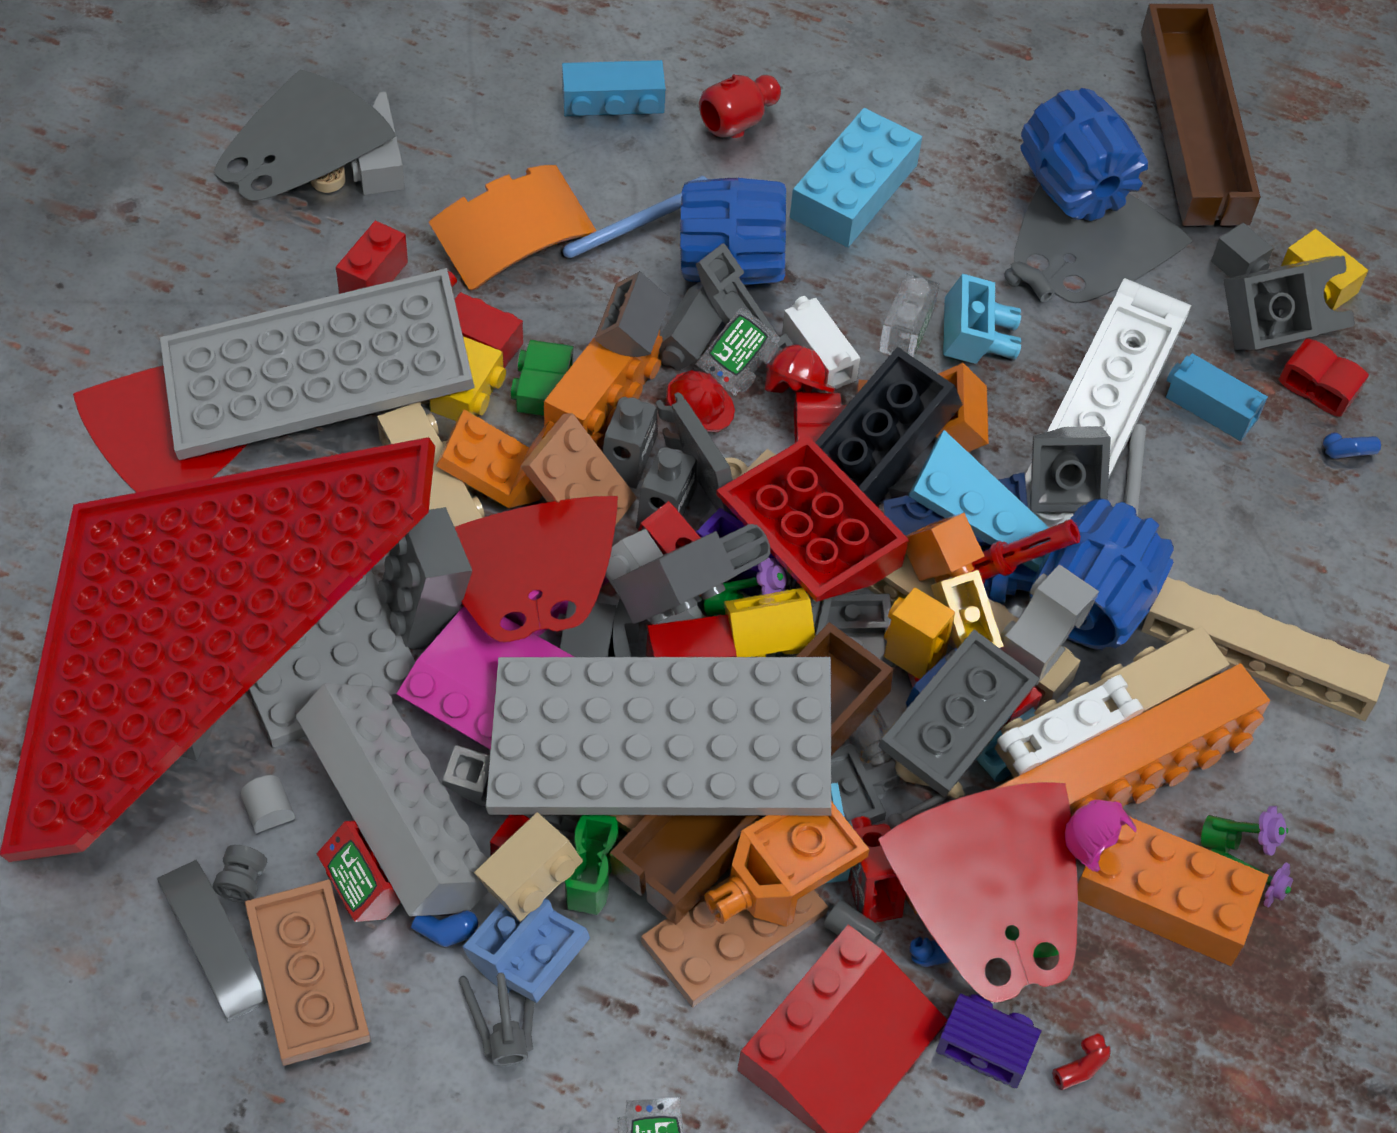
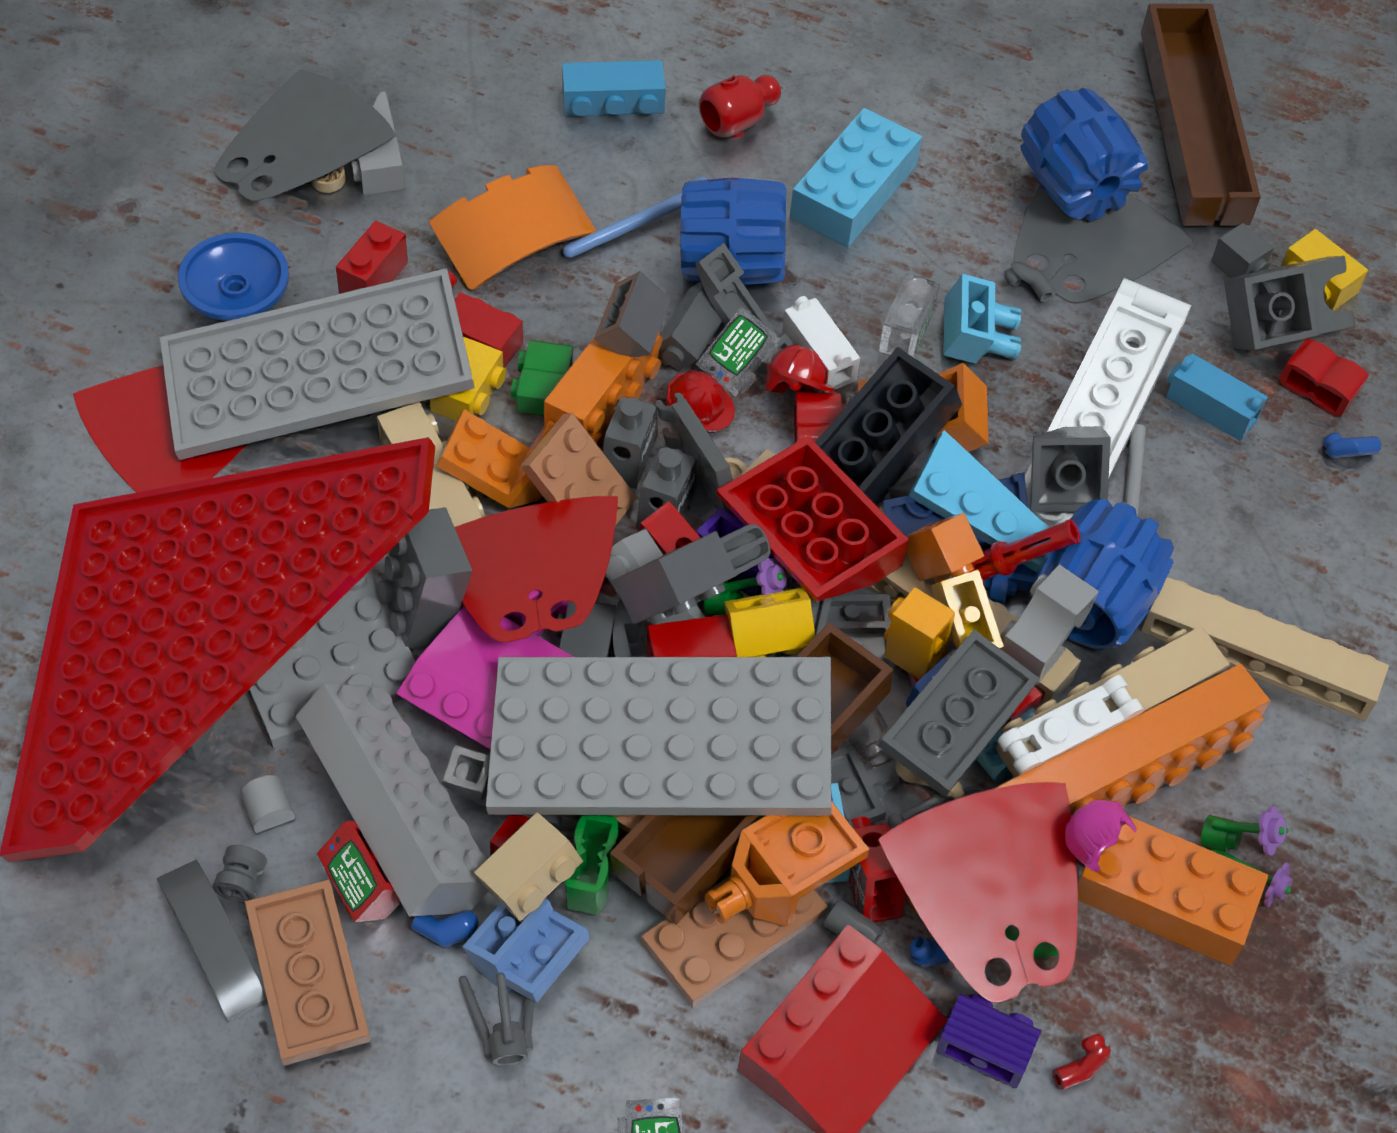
(233, 276): none -> blue dish

